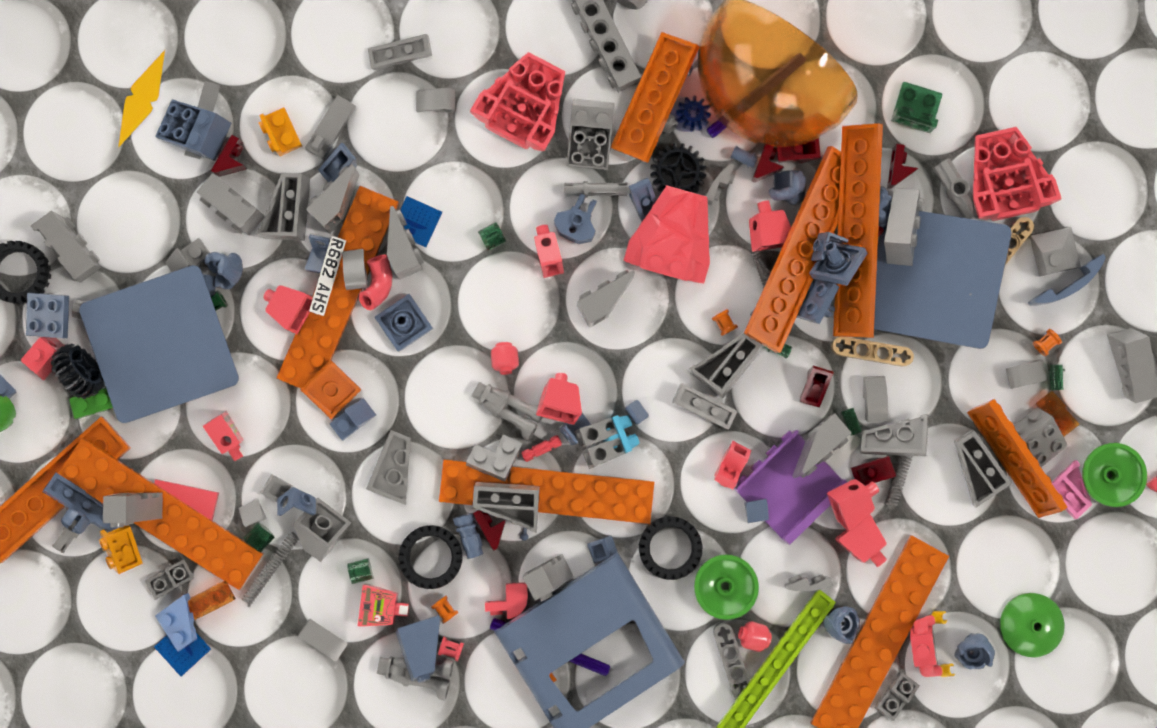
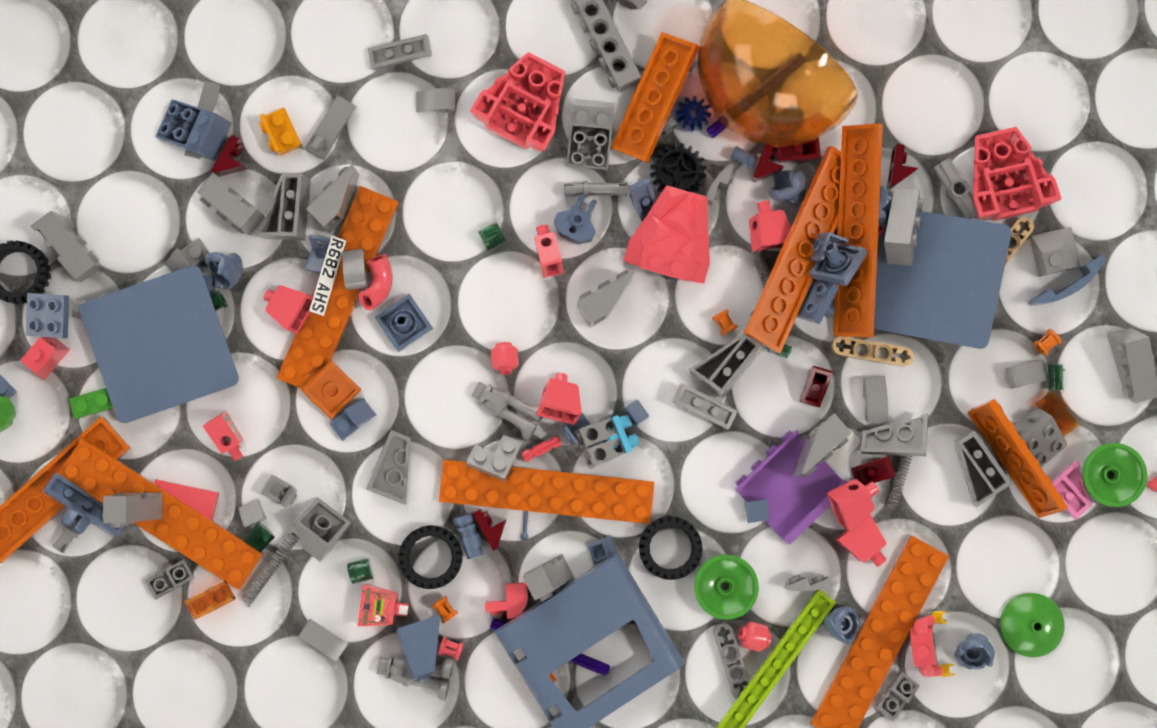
(77, 371): black gear -> none
(121, 549): light orange bracket -> none
(138, 105): yellow sticker -> none
(178, 623): medium blue wing -> none
(184, 659): clear blue sticker -> none
(297, 499): sand blue bracket -> none
(336, 162): sand blue slope -> none
(400, 251): light grey slope -> none
(420, 220): clear blue sticker -> none
(509, 501): light grey wedge -> none
(732, 465): coral brick -> none
(852, 421): clear green pin -> none
(917, 107): clear green bracket -> none

